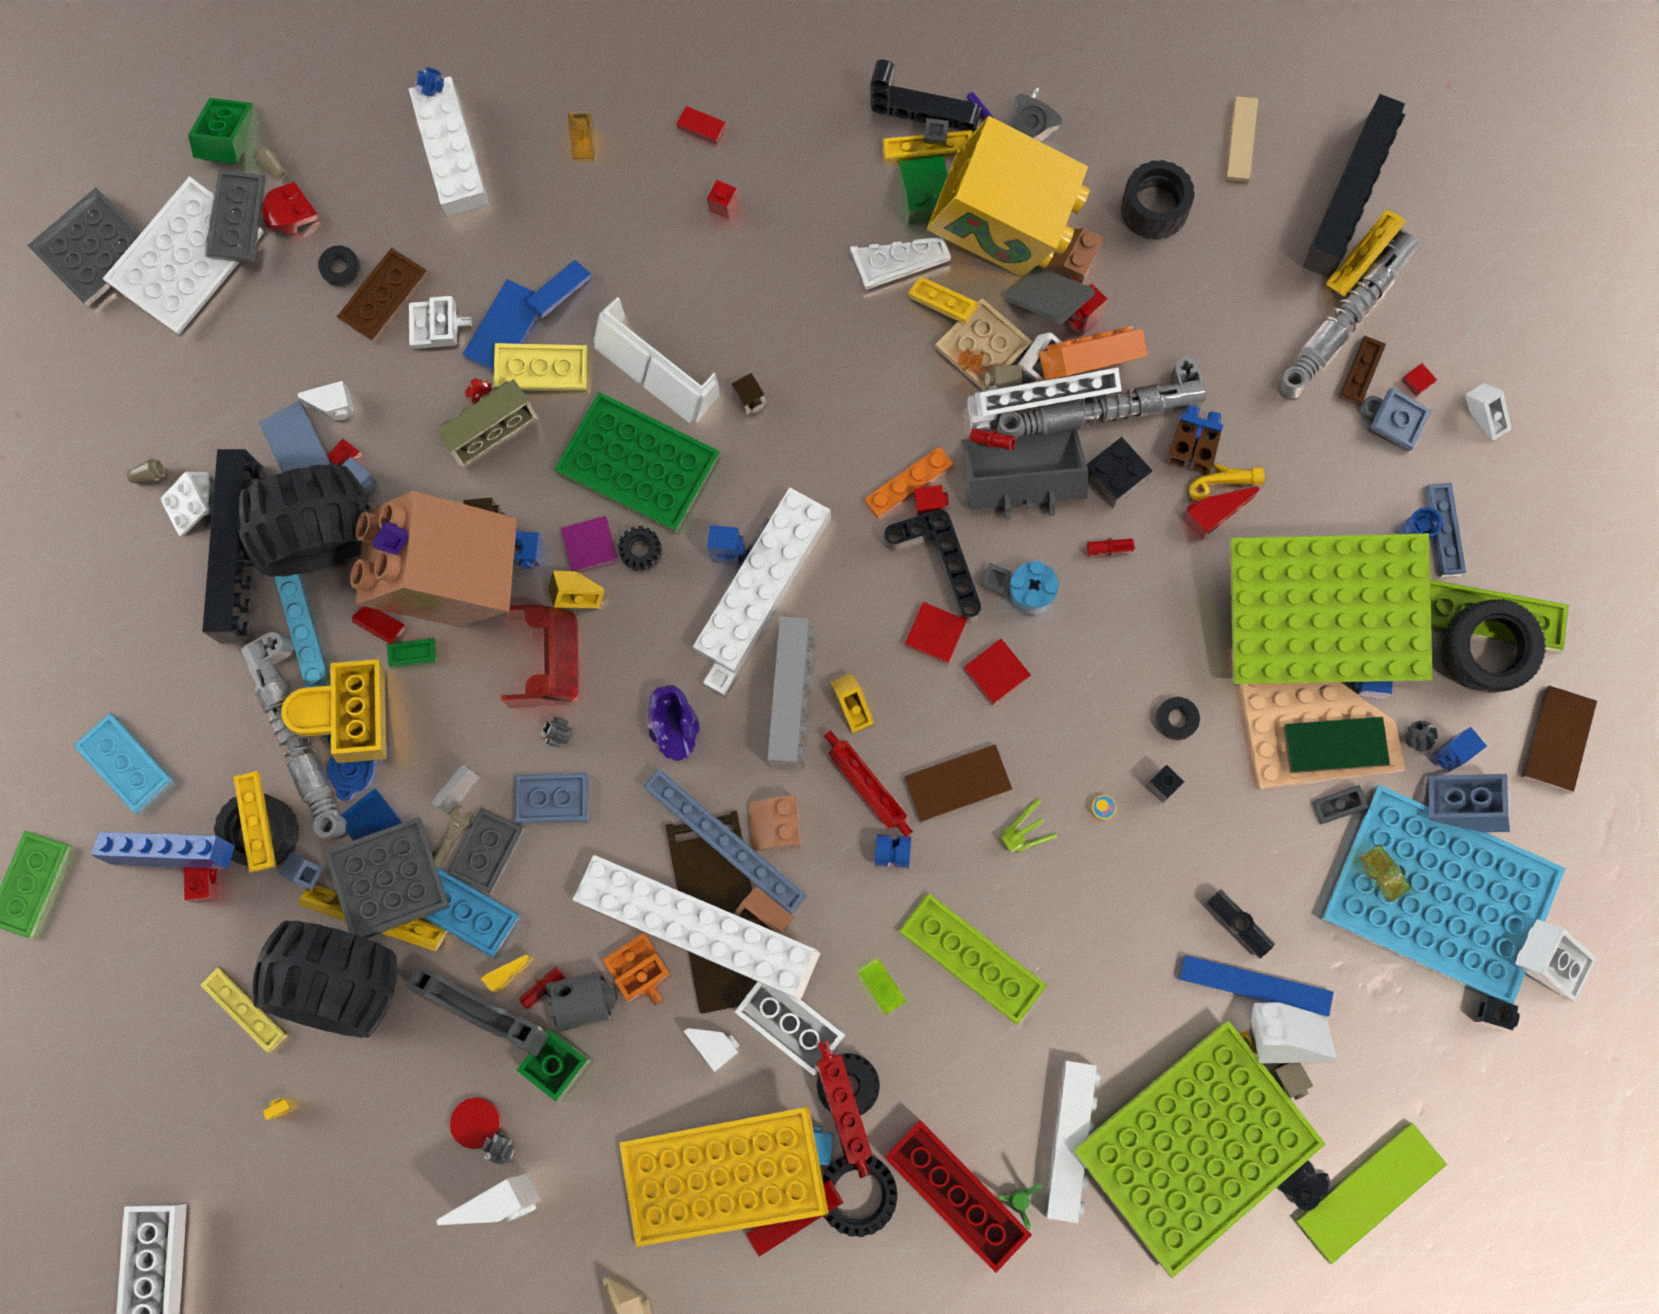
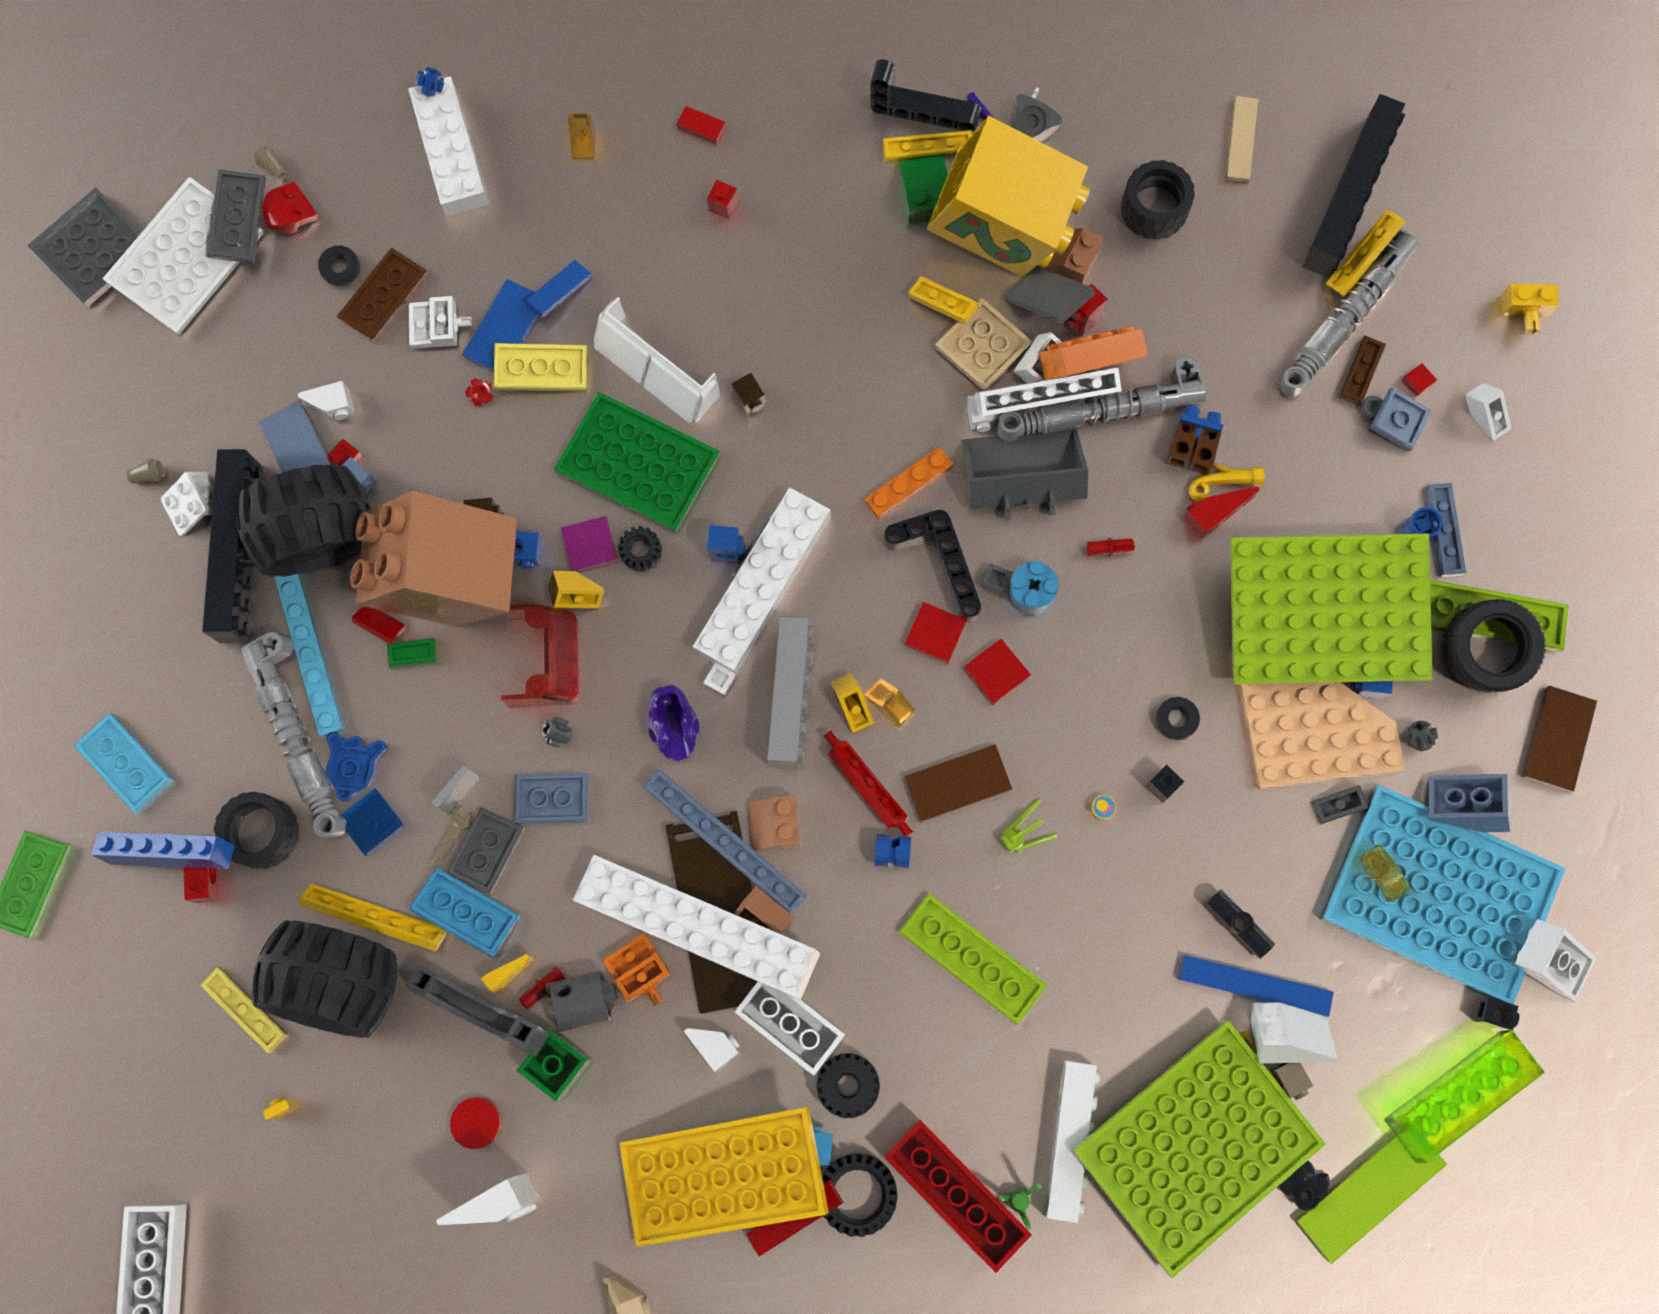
(221, 130): green slope -> none
(254, 821): yellow tile -> none
(301, 870): sand blue brick -> none
(347, 710): yellow brick -> none
(387, 879): dark grey plate -> none
(390, 538): dark purple tile -> none
(486, 422): olive brick -> none
(498, 1148): dark grey gear -> none
(843, 1109): red plate -> none
(882, 987): clear neon green plate -> none
(890, 262): white wing -> none
(890, 702): none -> clear yellow slope
(930, 499): red brick -> none
(936, 131): dark grey plate -> none
(970, 360): clear orange wheel -> none
(993, 439): red axle -> none
(1003, 376): dark tan brick -> none
(1118, 472): black brick -> none
(1336, 745): dark green tile -> none
(1459, 749): blue brick -> none
(1464, 1096): none -> clear neon green brick
(1530, 302): none -> yellow brick

